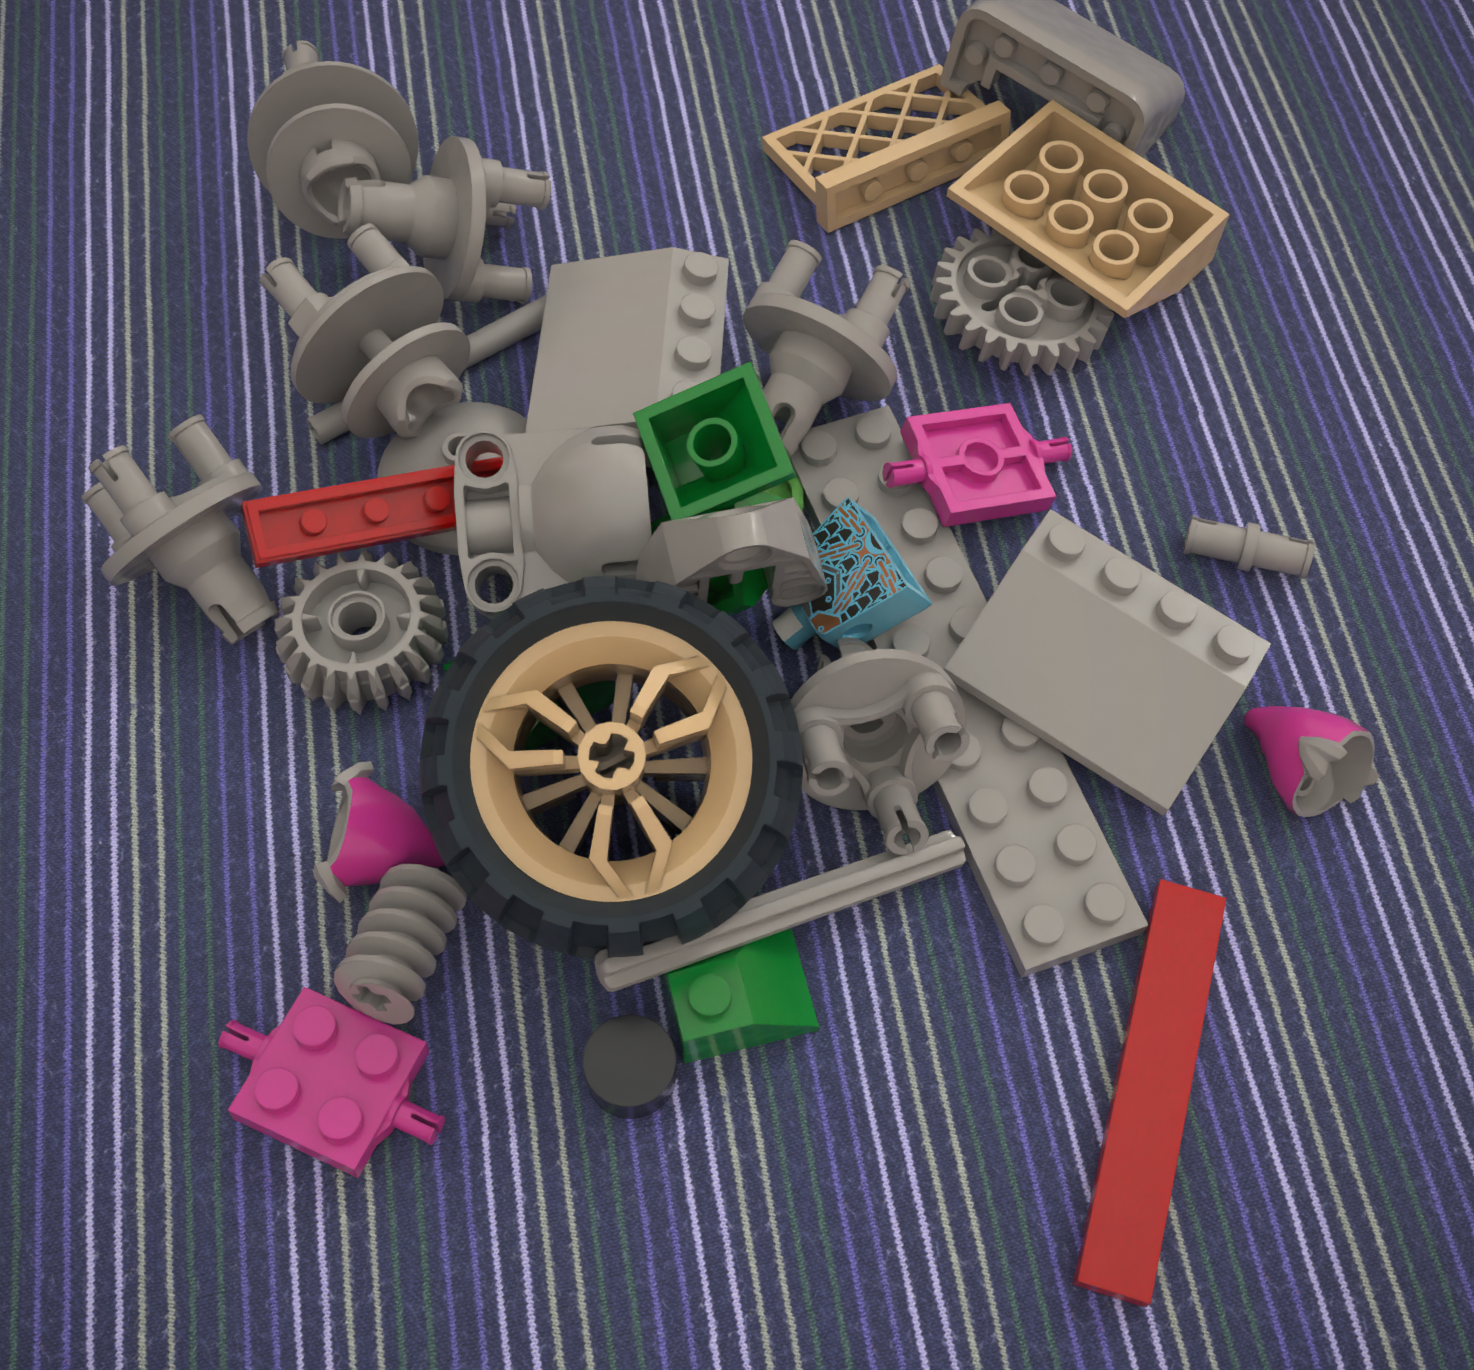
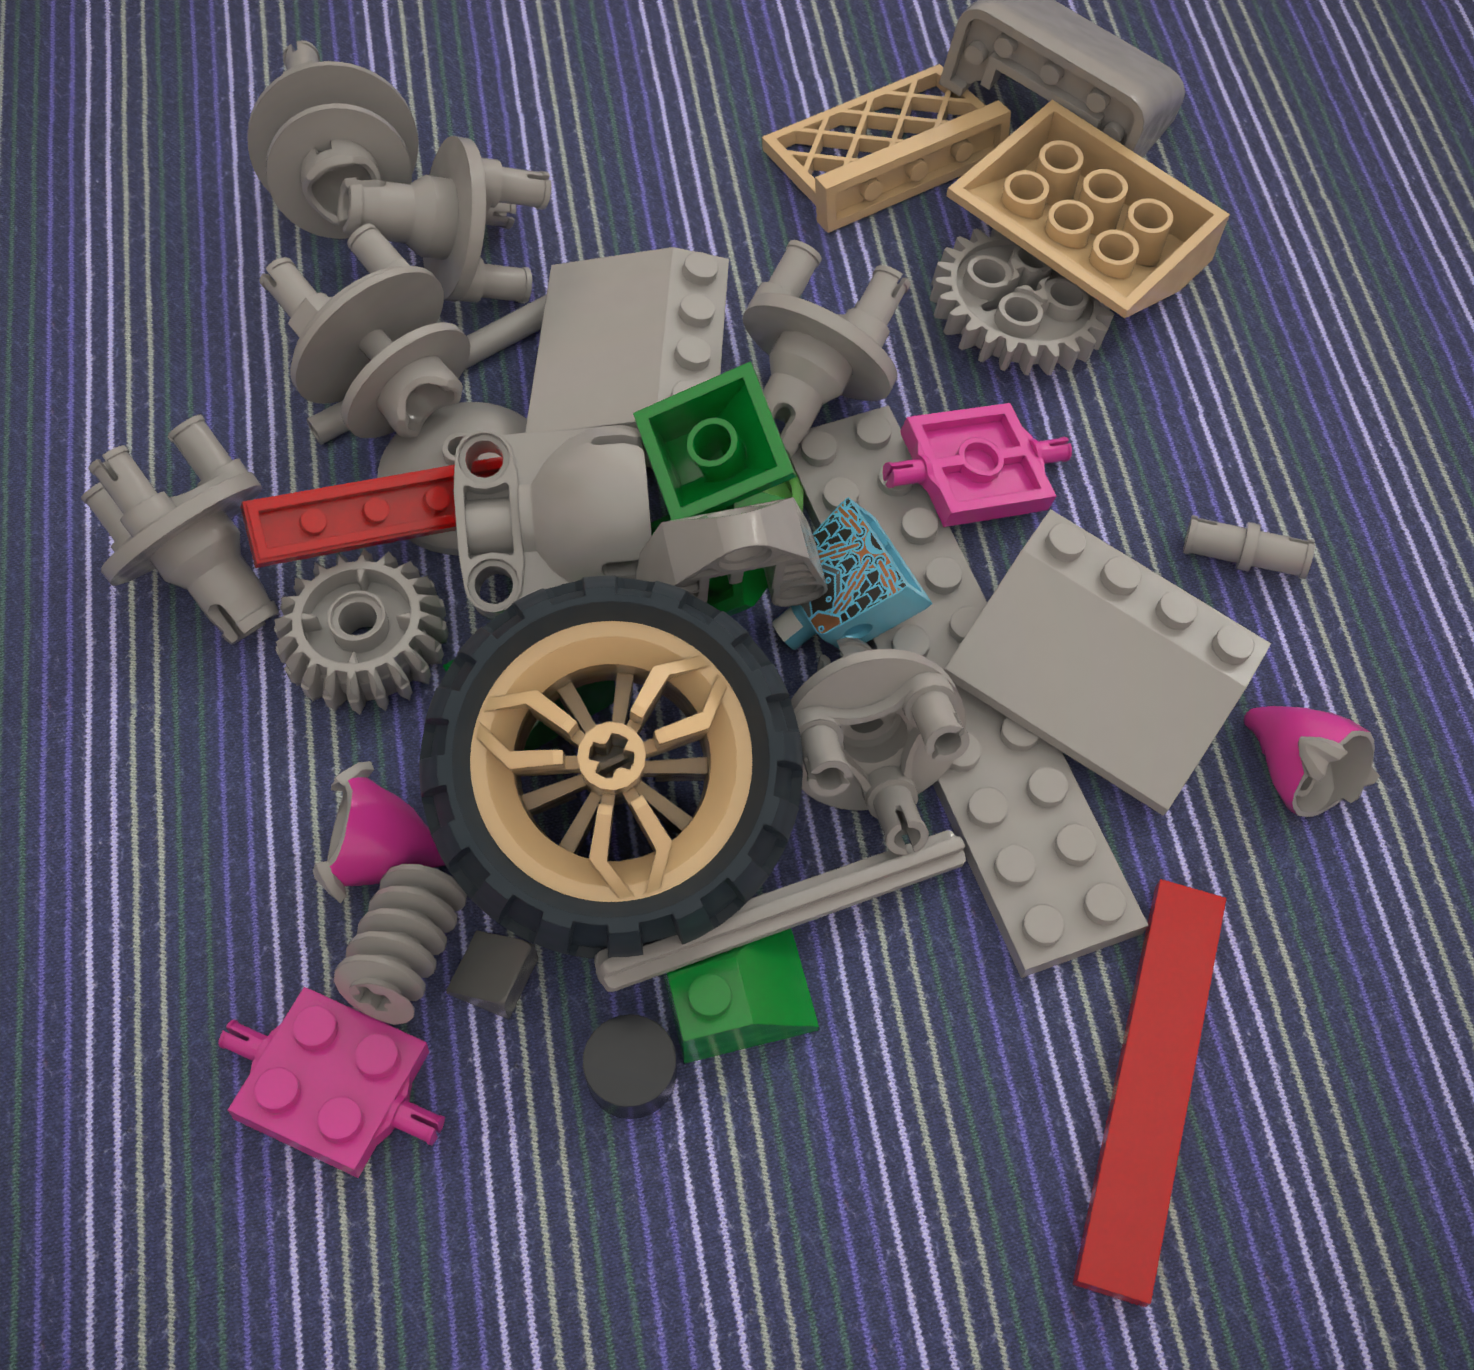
(493, 972): none -> dark grey slope

